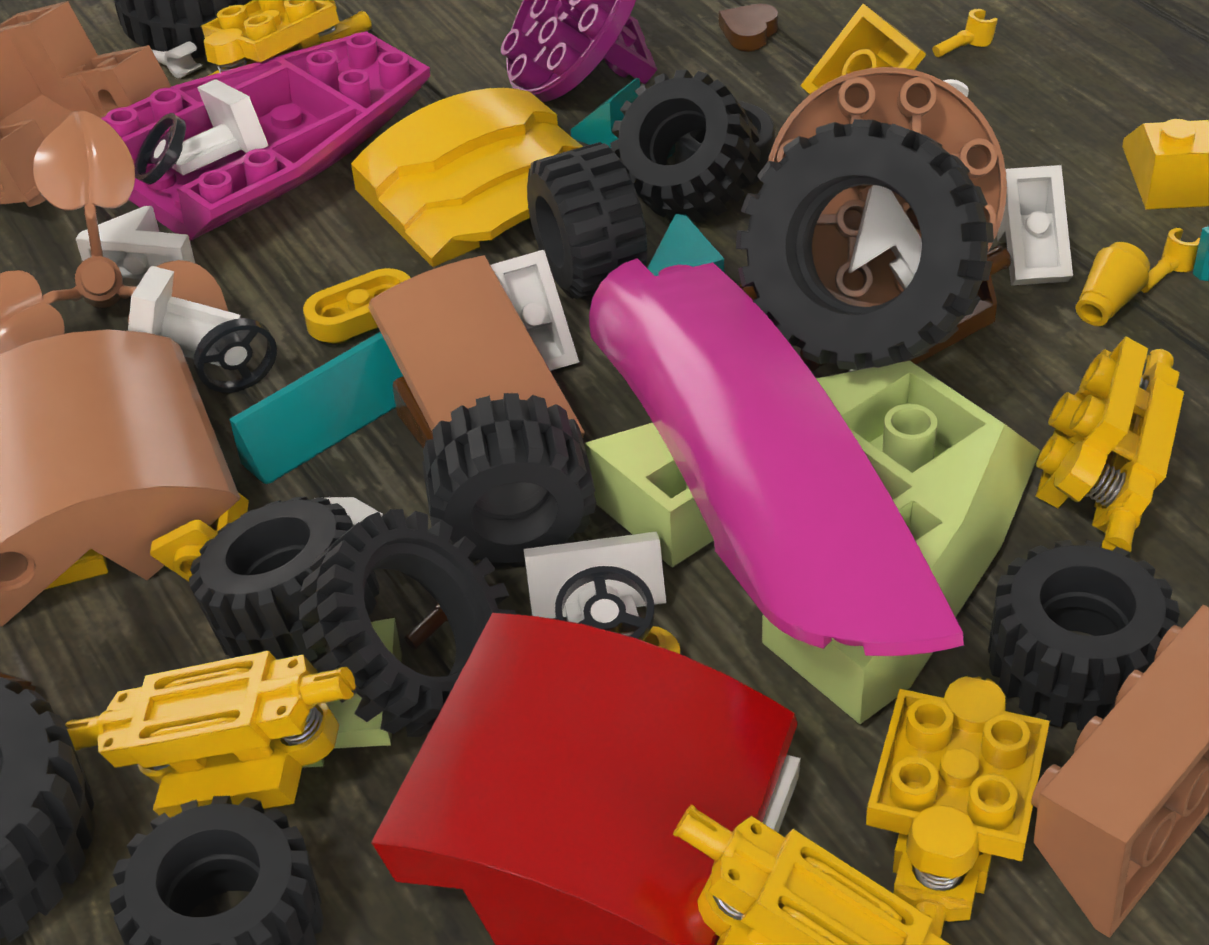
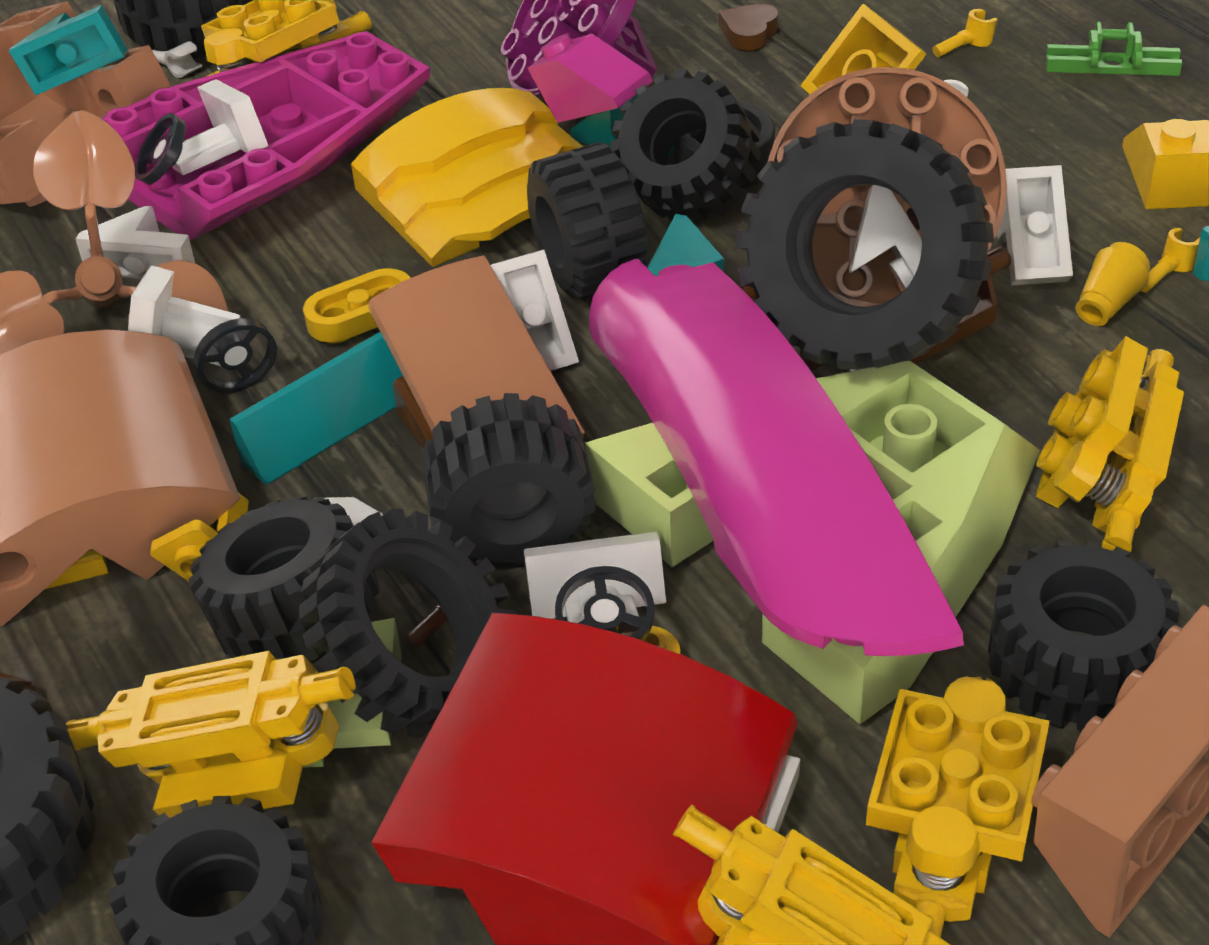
(67, 49): none -> teal slope
(585, 77): none -> dark pink slope
(1091, 59): none -> bright green piece

